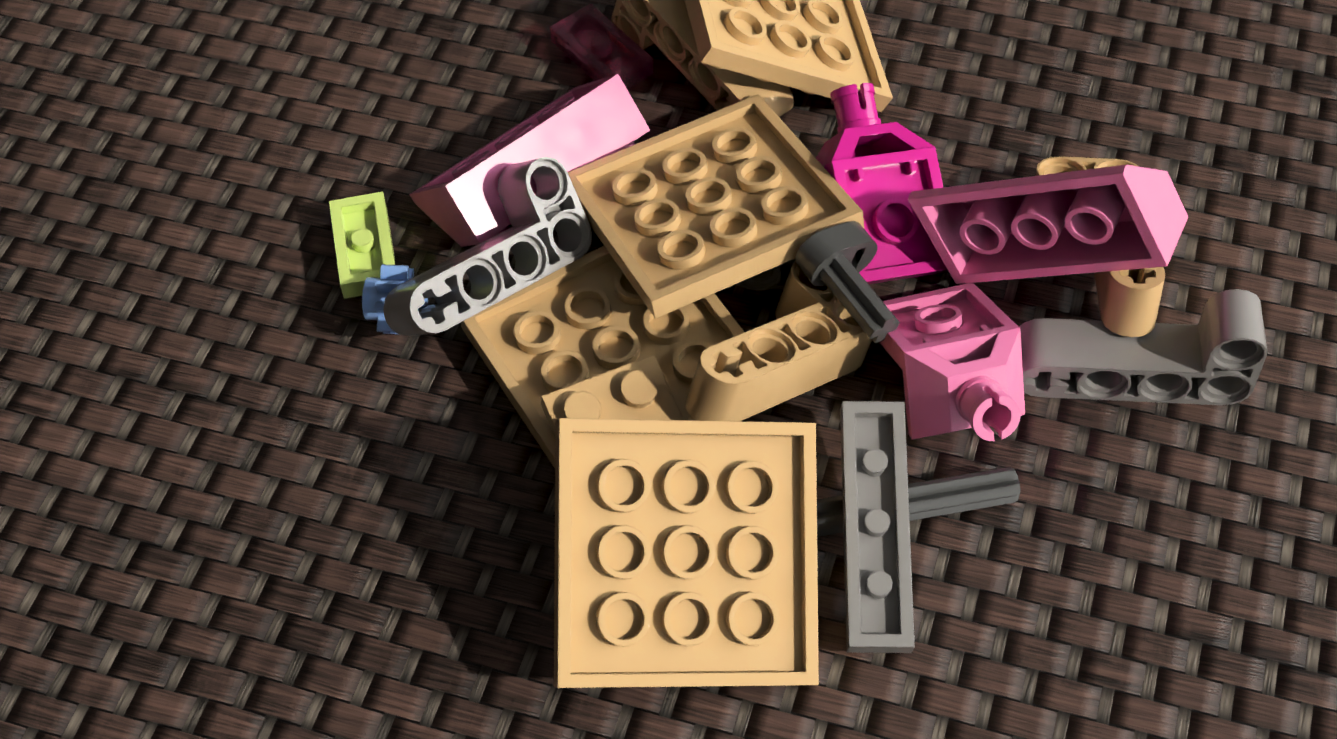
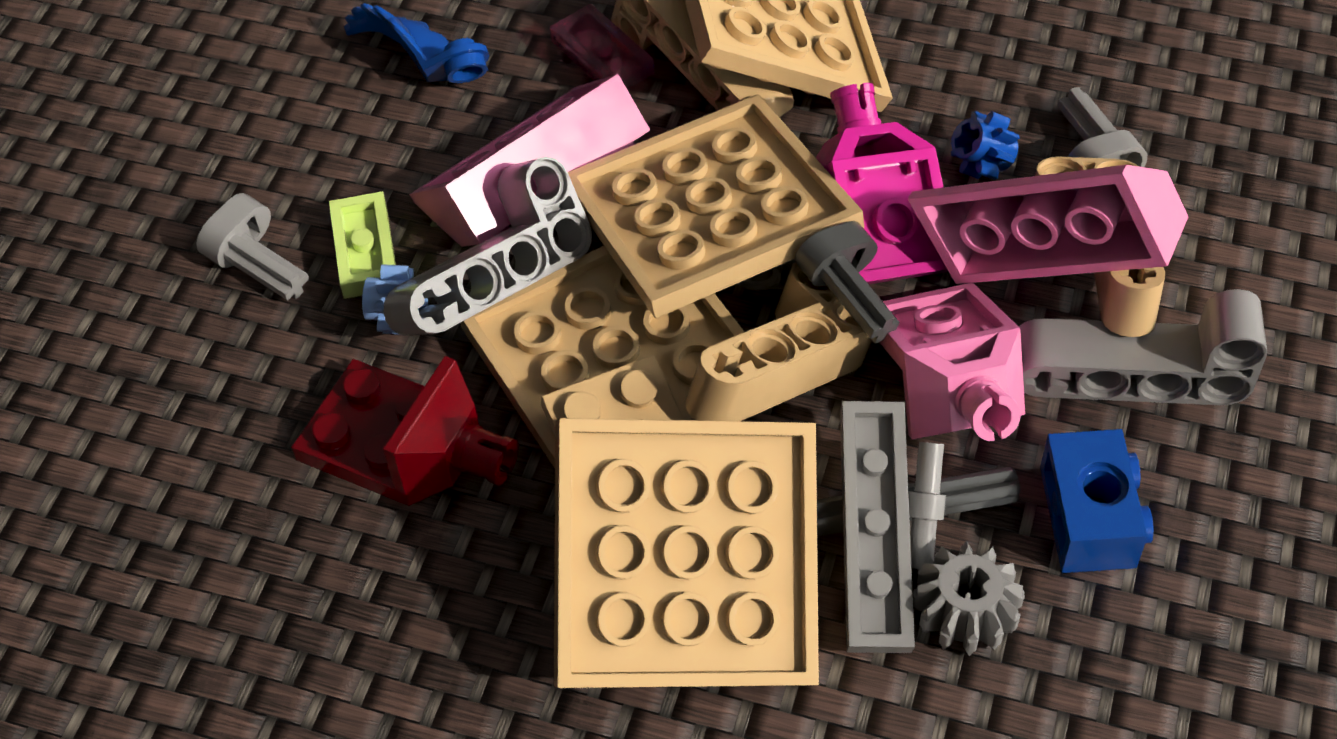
(233, 239): none -> light grey piece
(403, 434): none -> dark red plate
(432, 53): none -> blue plant
(926, 503): none -> light grey bar
(973, 577): none -> light grey gear
(984, 145): none -> blue gear
(1086, 531): none -> blue brick
(1099, 134): none -> light grey piece

